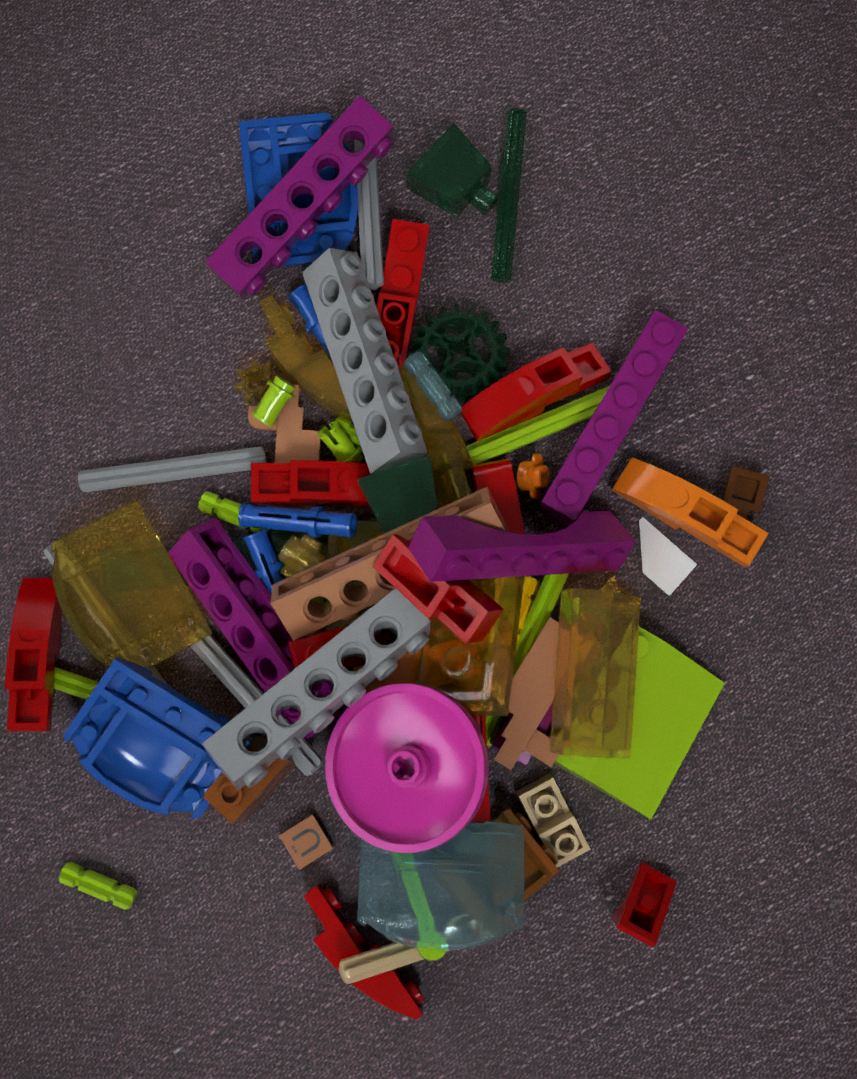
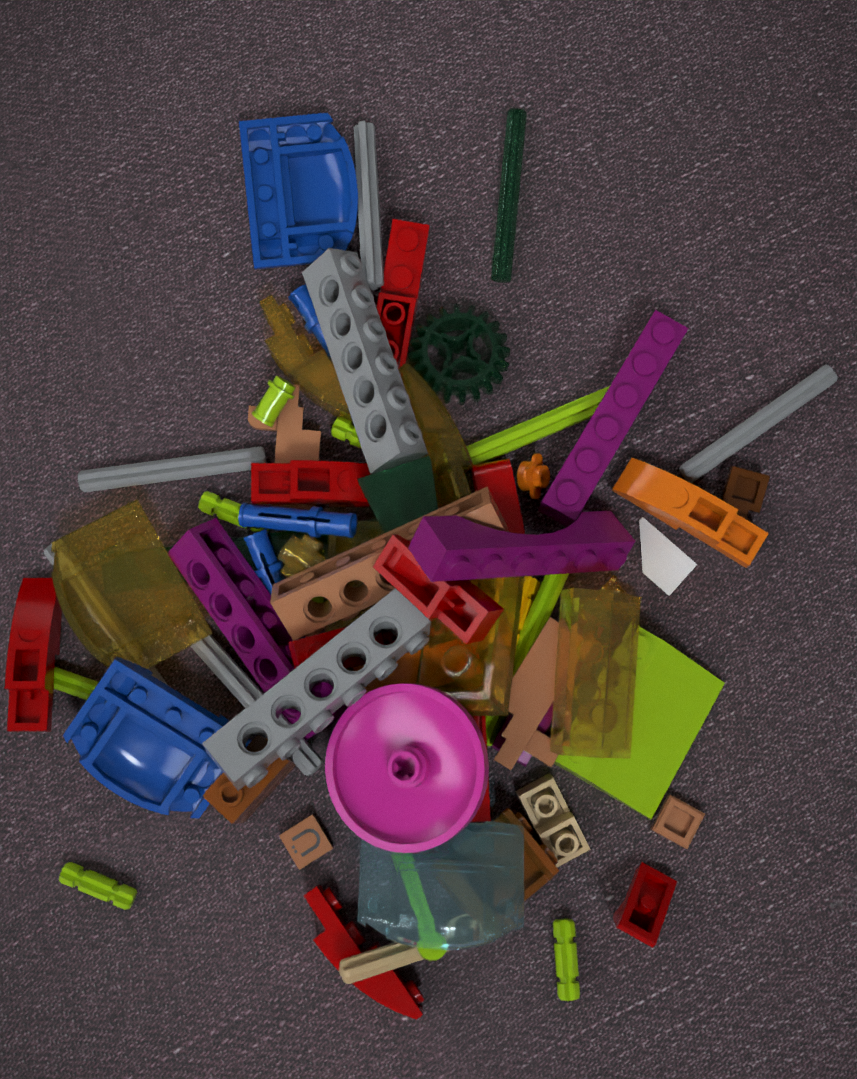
(256, 374): clear yellow gear -> none
(340, 444): lime pin -> none
(357, 123): magenta brick -> none
(432, 386): clear light blue axle -> none
(453, 175): clear green torso -> none
(533, 387): red slope -> none
(566, 959): none -> lime axle
(677, 821): none -> nougat tile
(758, 423): none -> light grey axle

